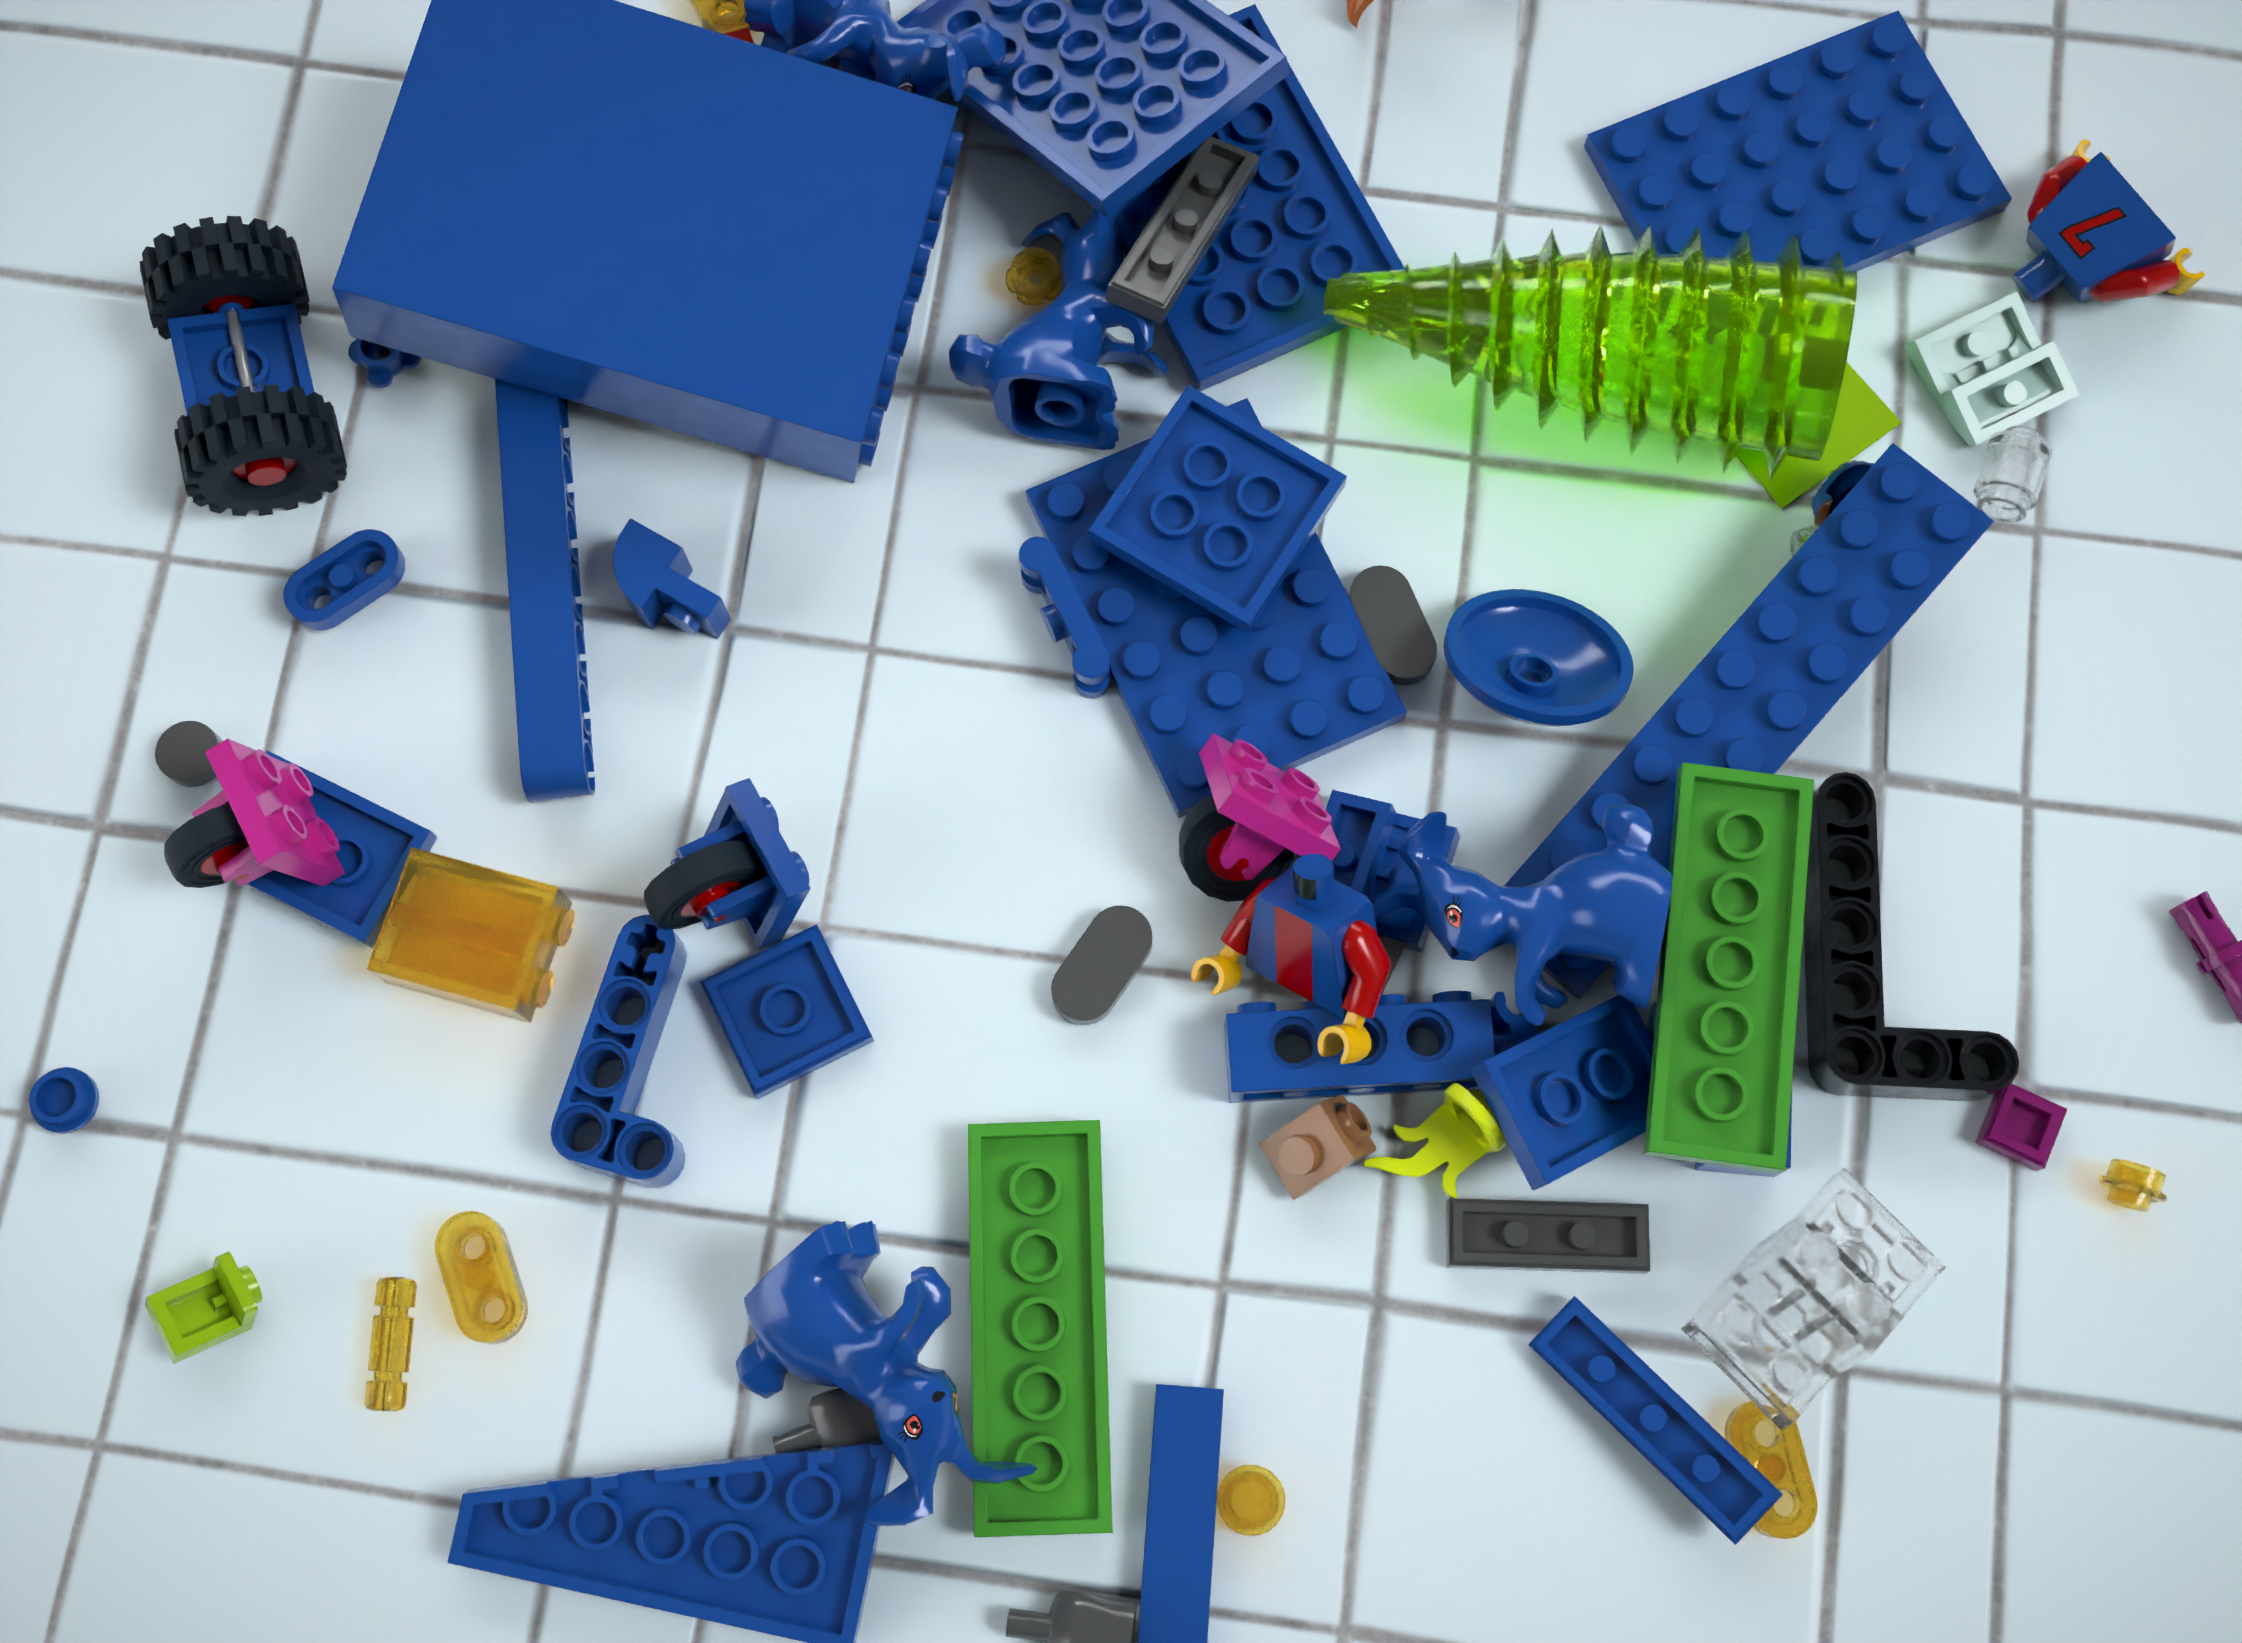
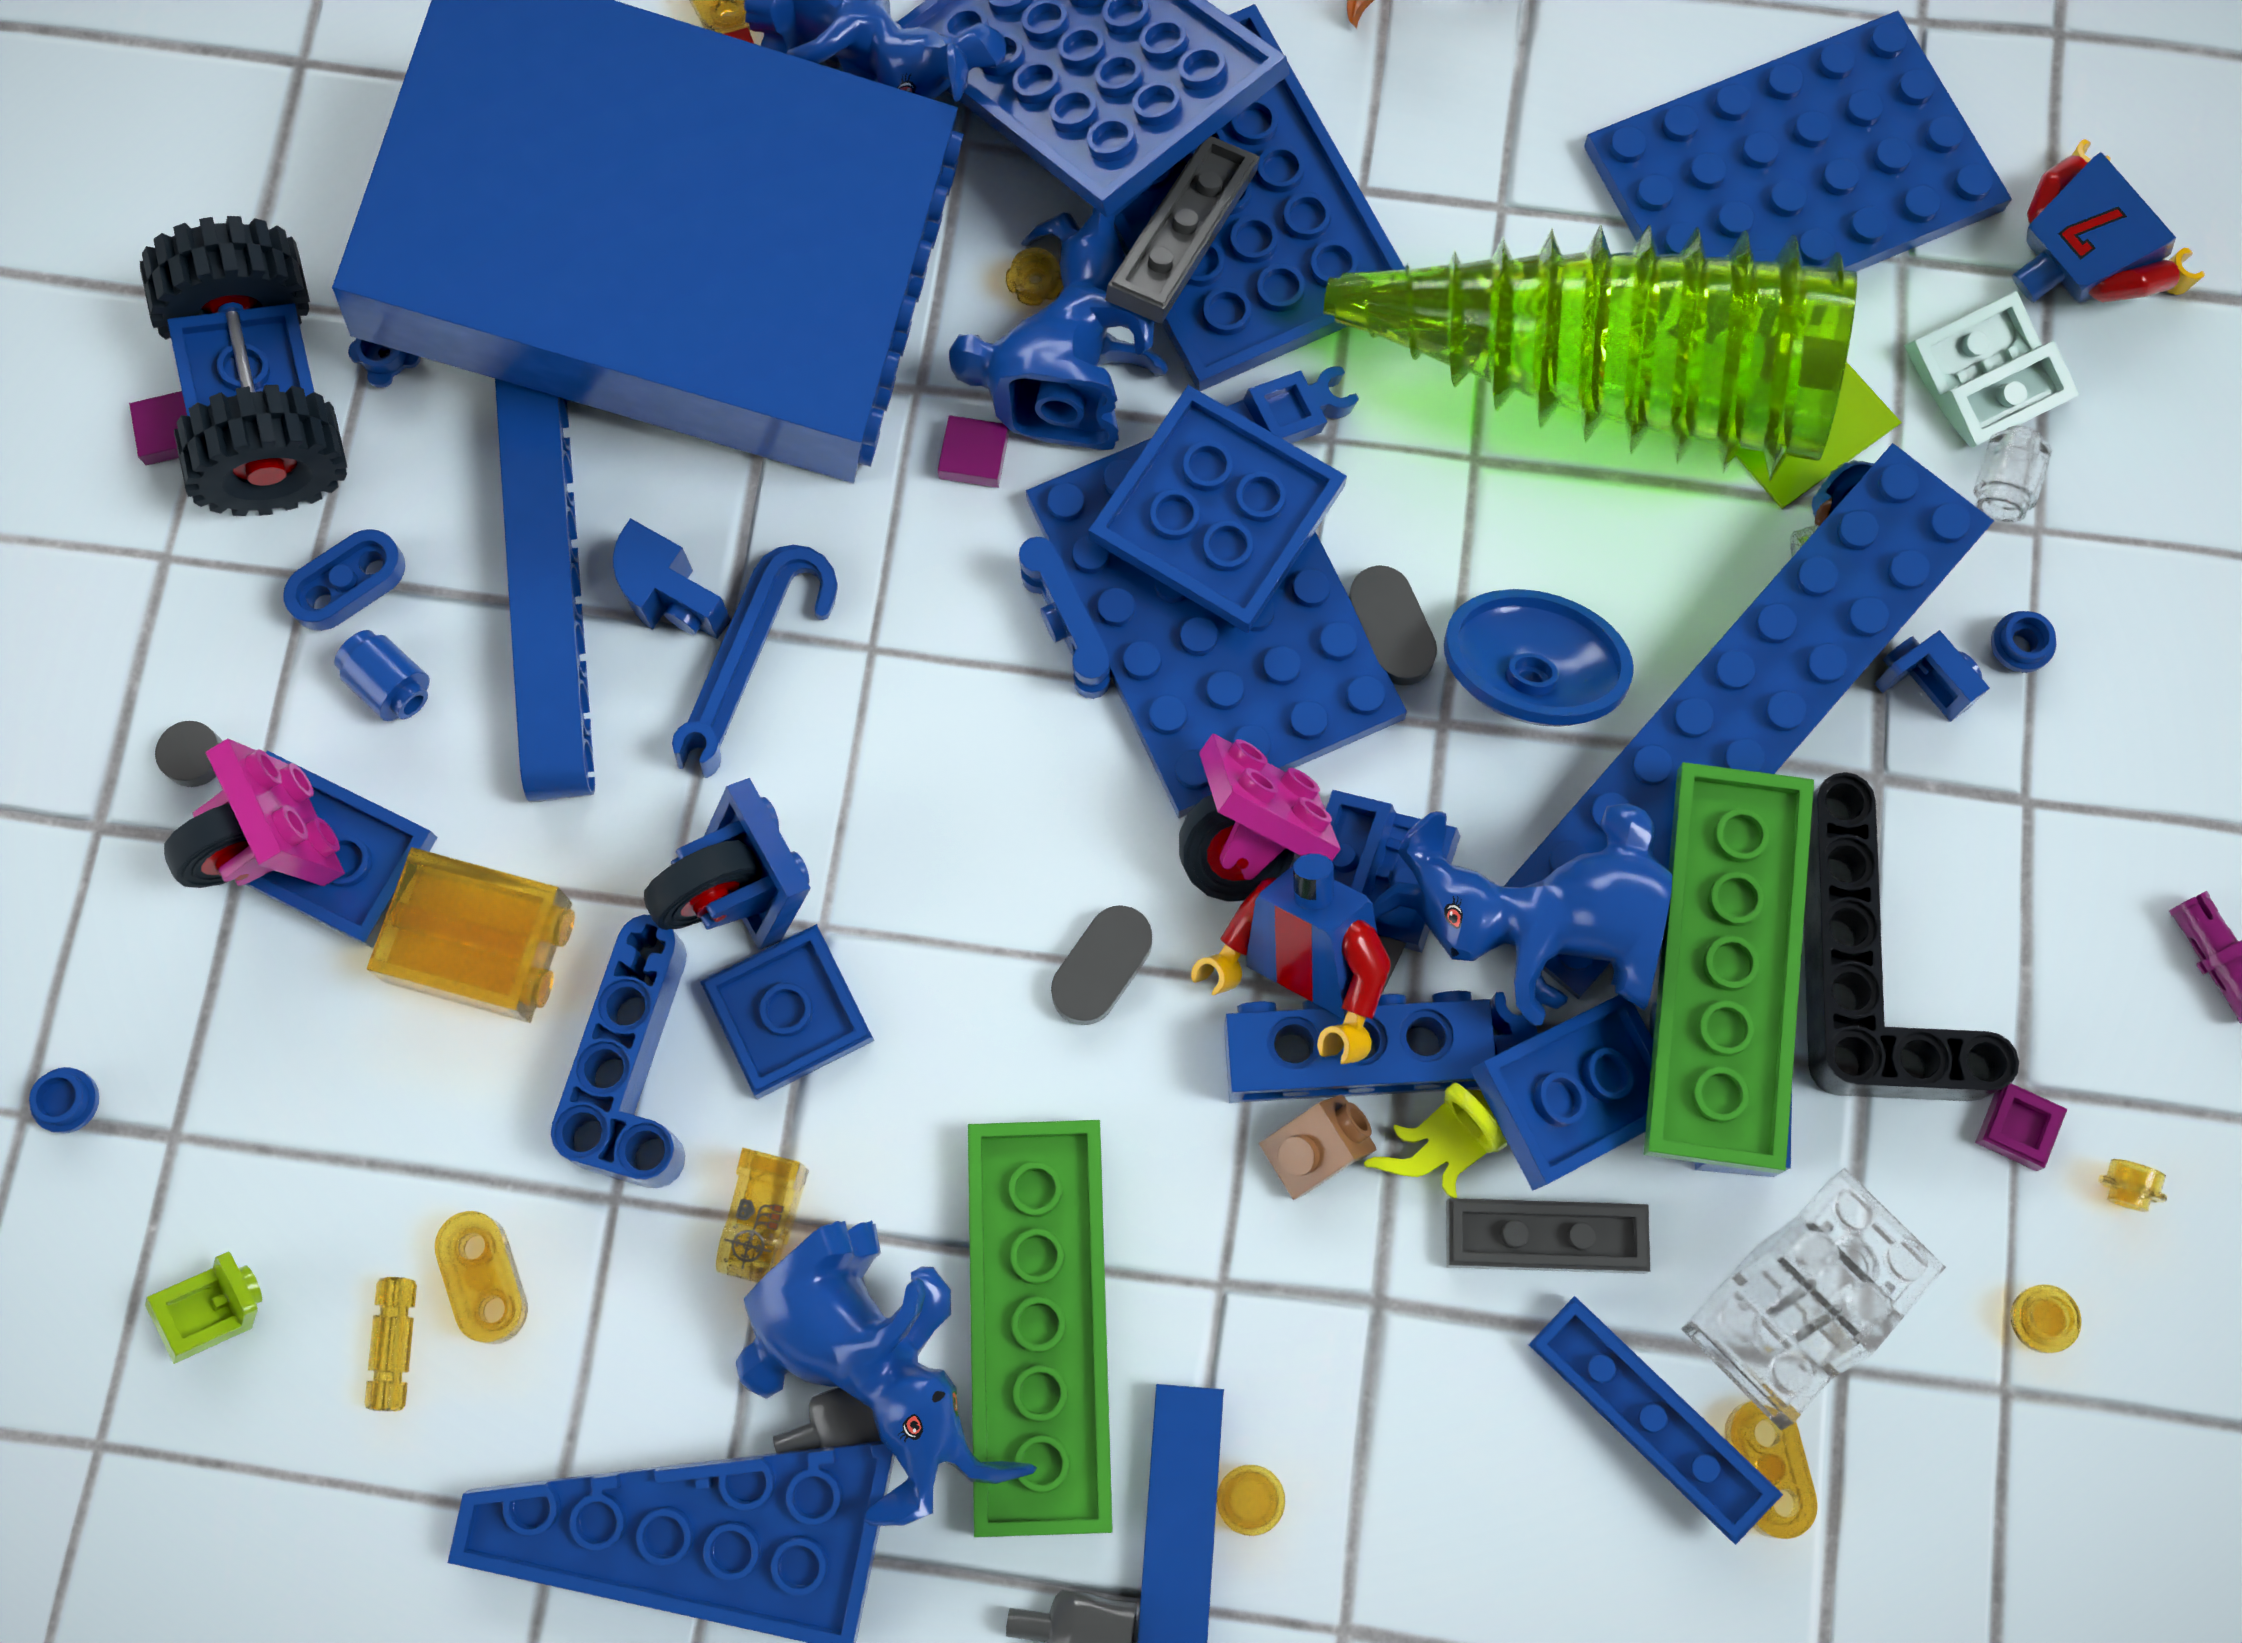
(155, 425): none -> magenta tile
(382, 675): none -> blue brick
(743, 646): none -> blue piece
(760, 1214): none -> clear yellow leg
(973, 451): none -> magenta tile
(1298, 409): none -> blue plate
(1939, 669): none -> blue bracket
(2031, 627): none -> blue plate
(2045, 1318): none -> clear yellow plate

